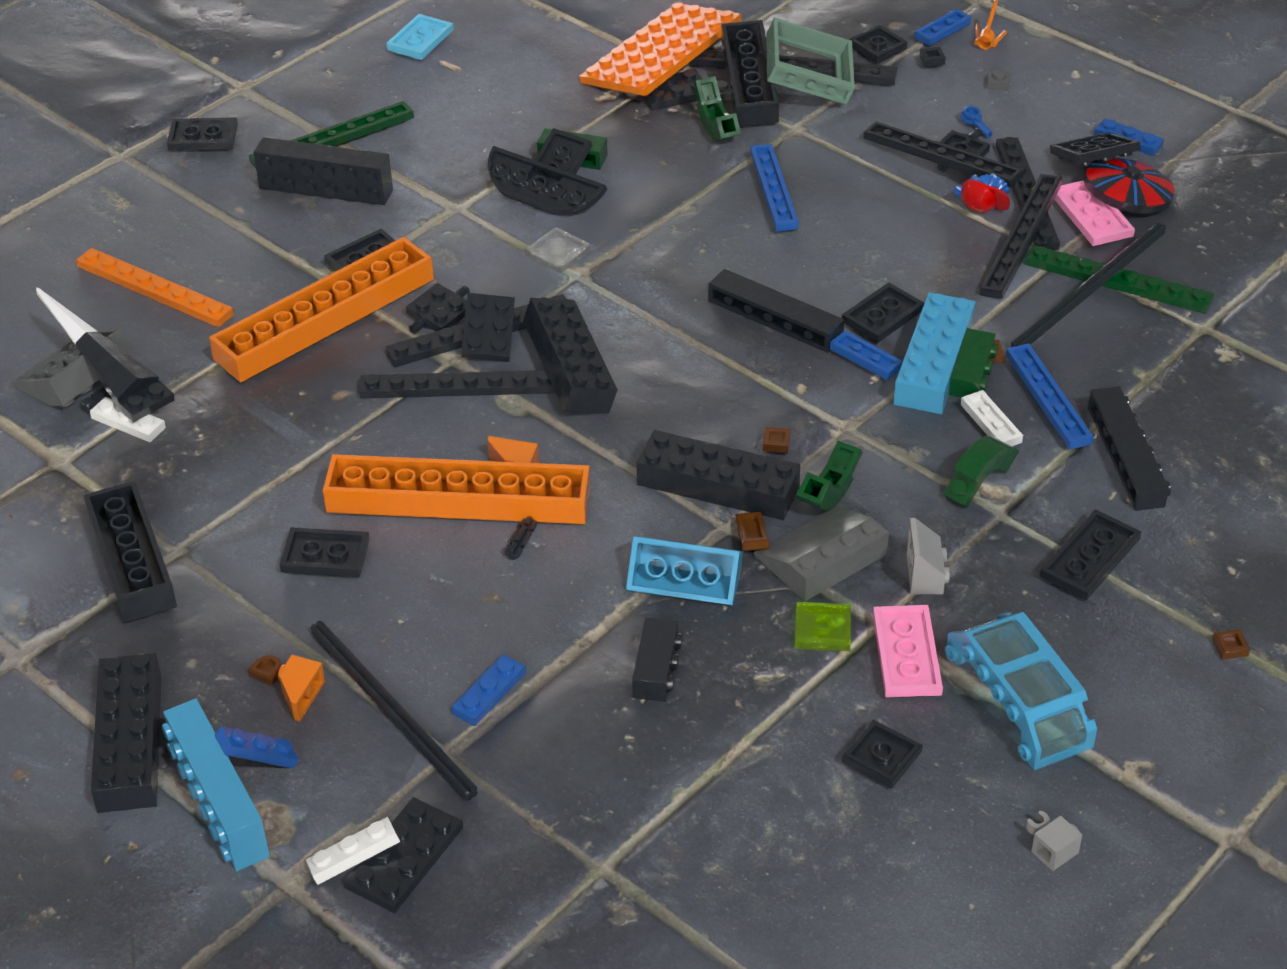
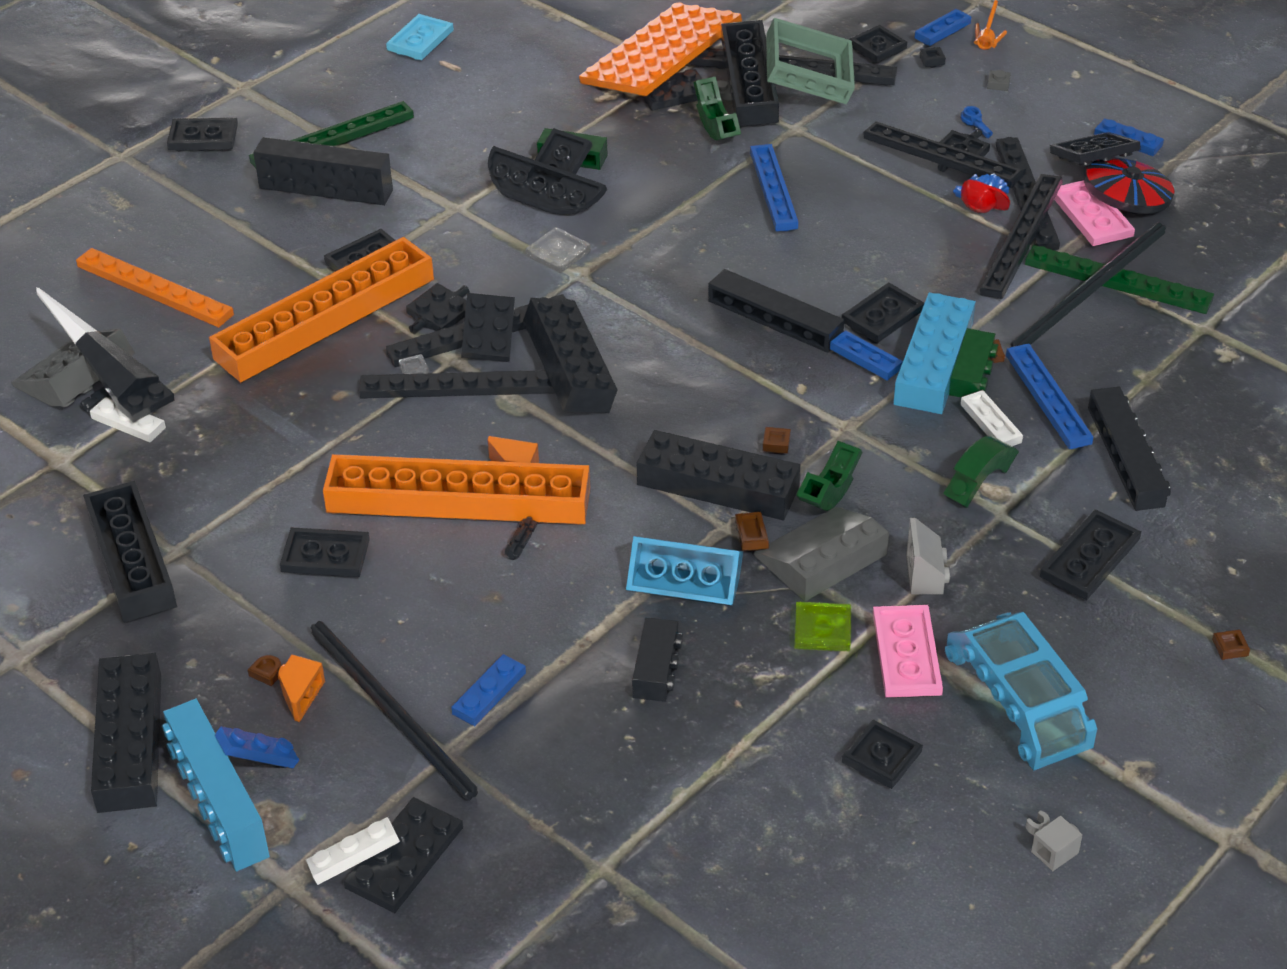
(413, 365): none -> clear tile

